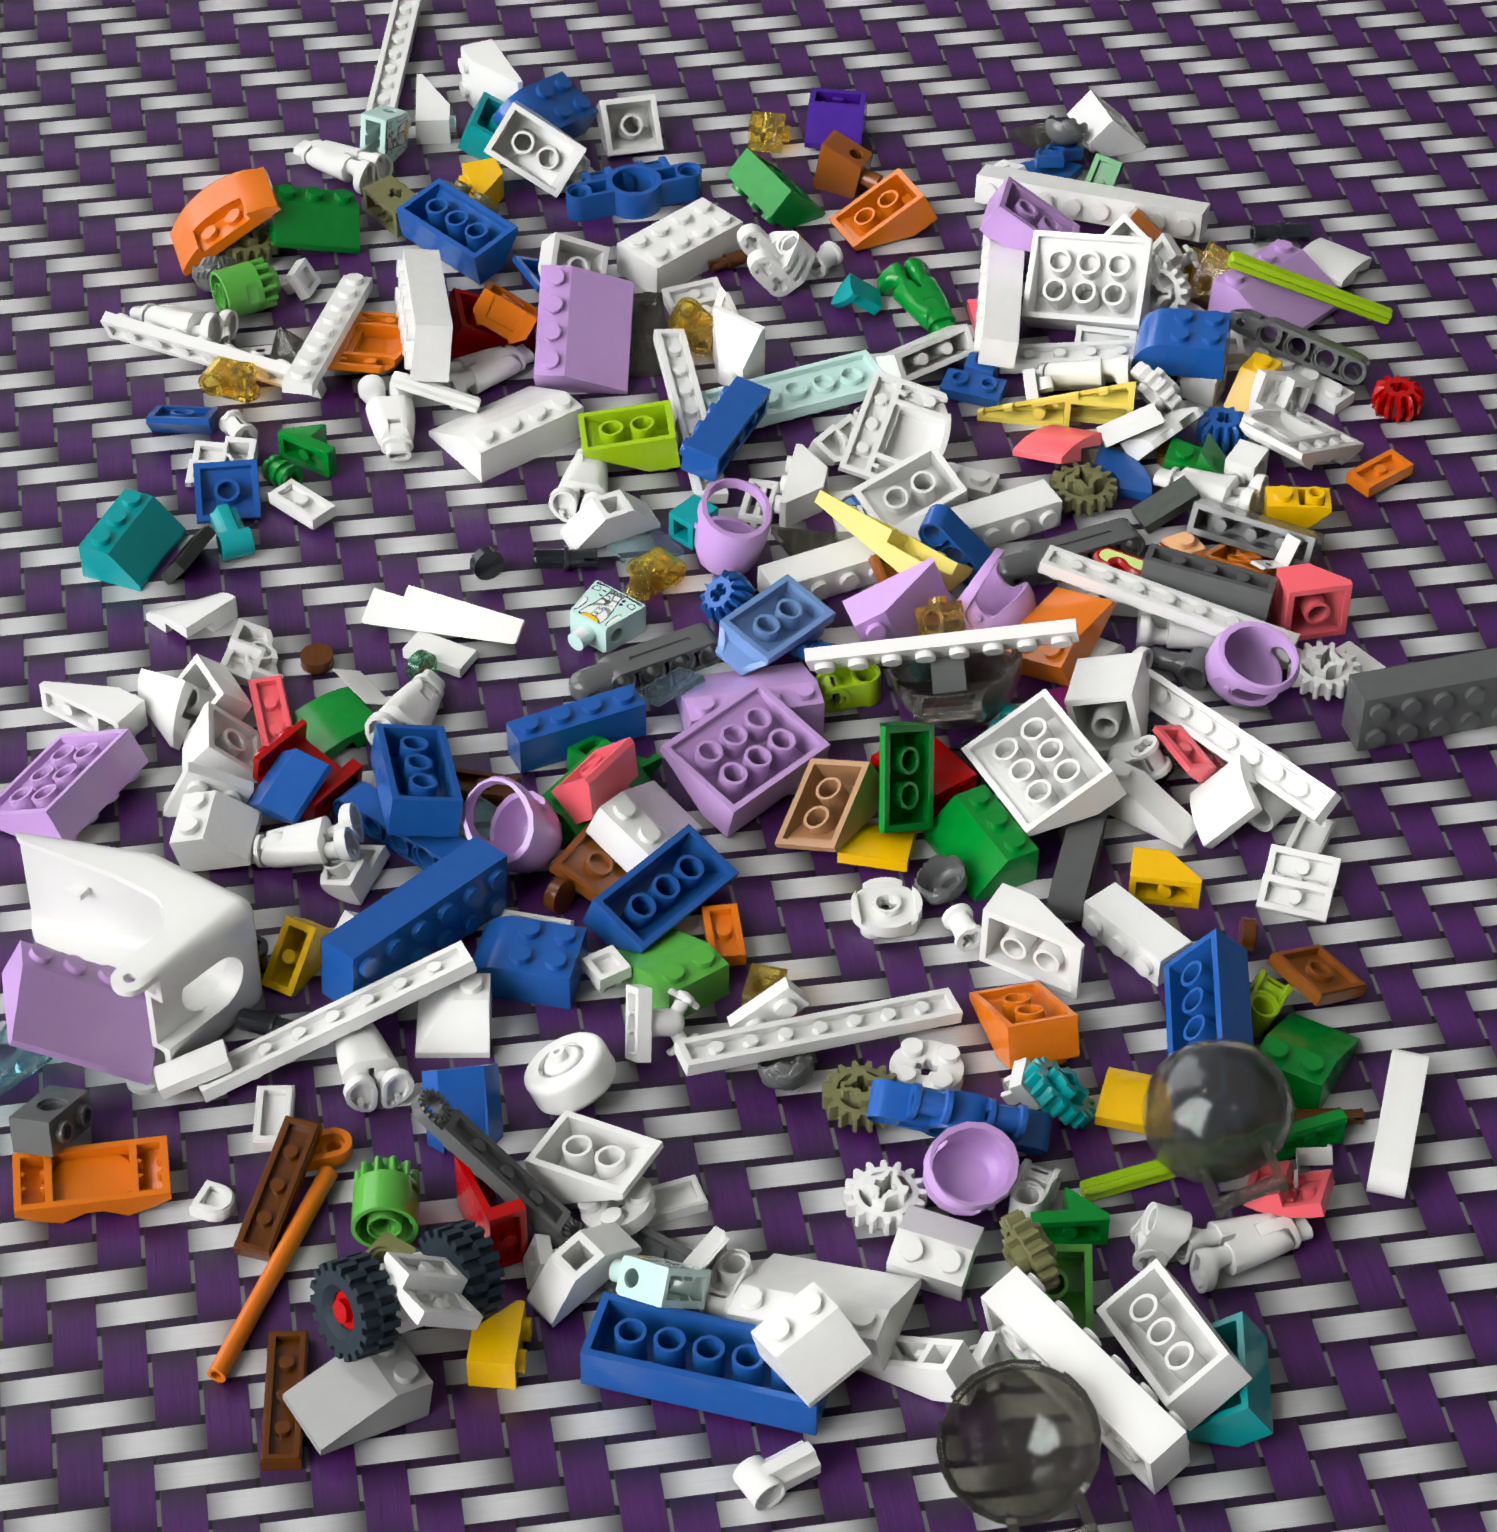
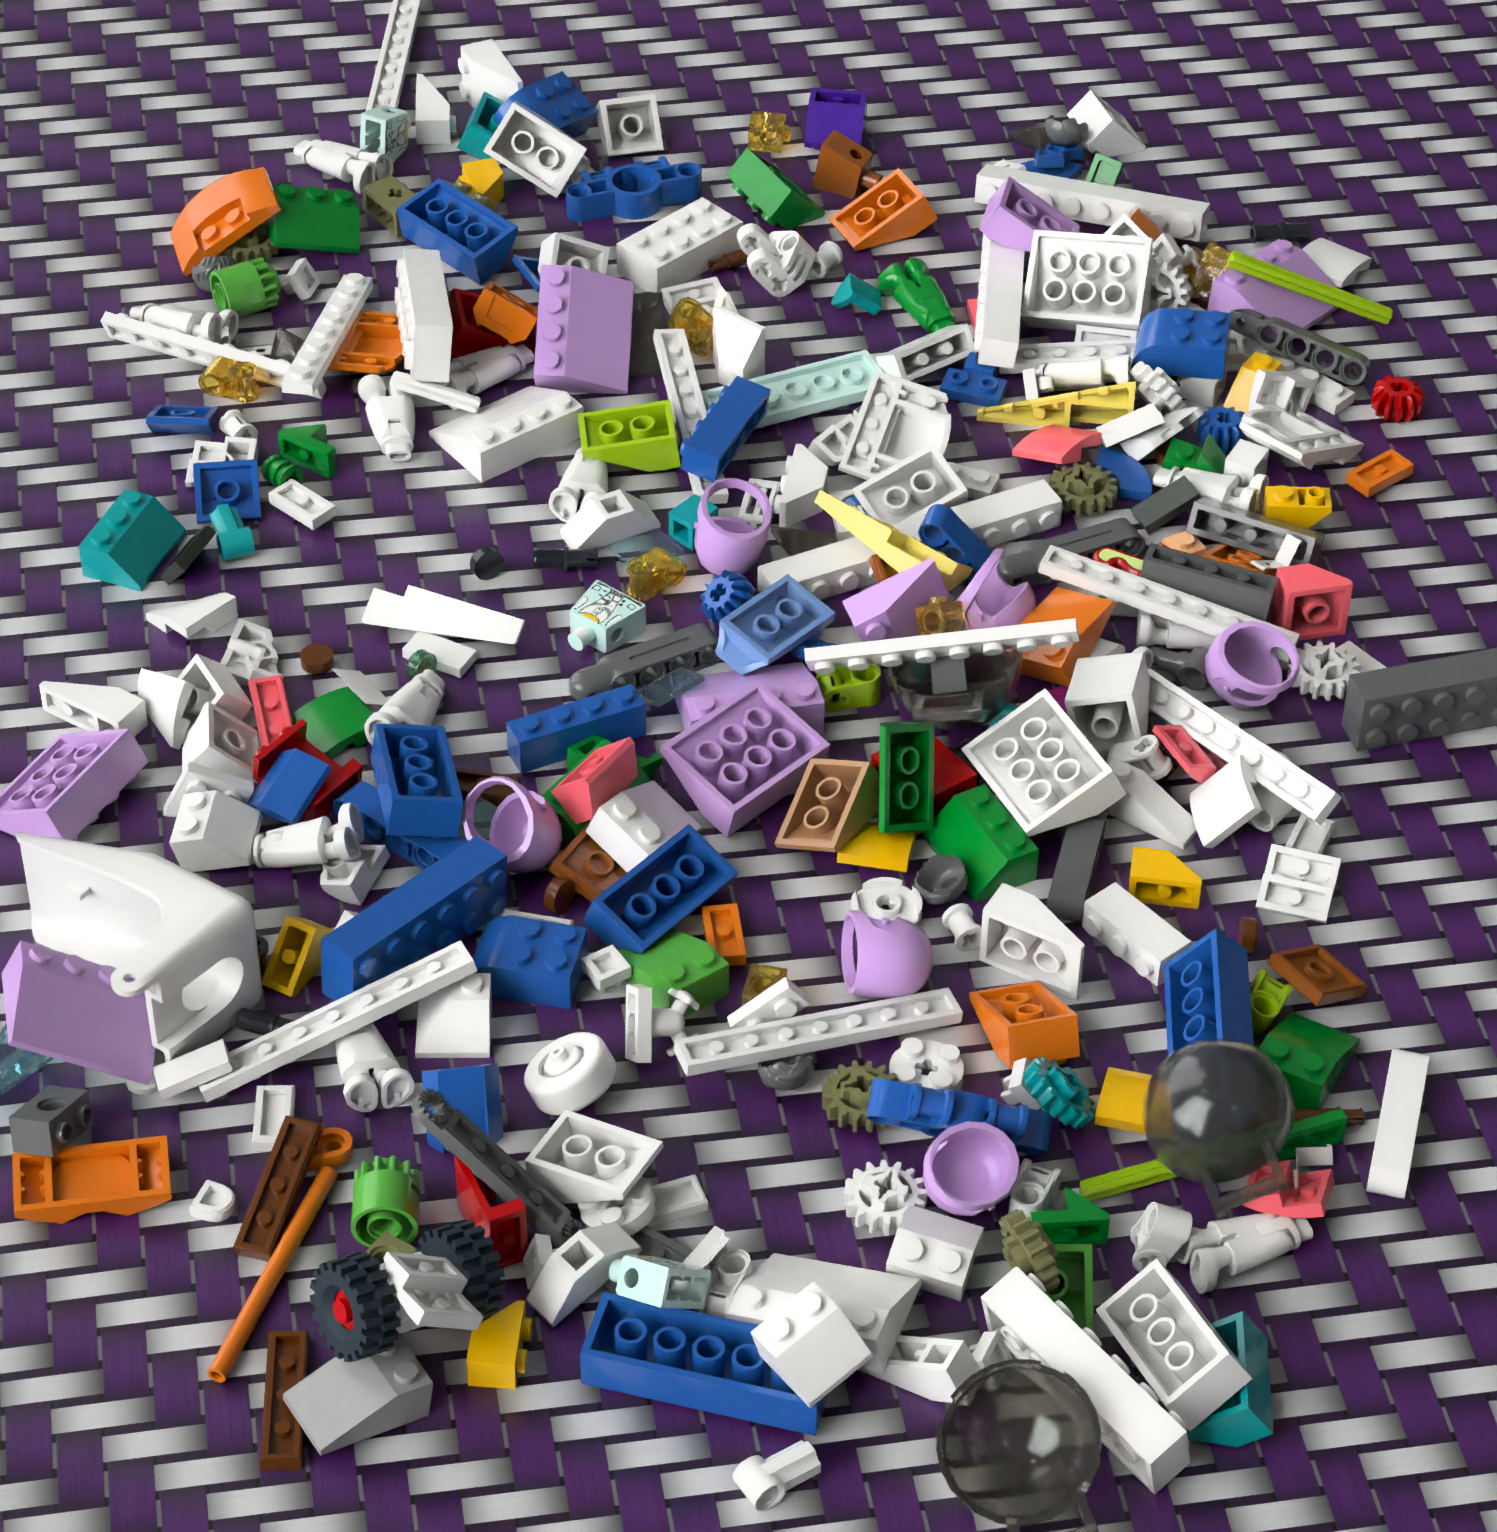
(891, 955): none -> lavender piece

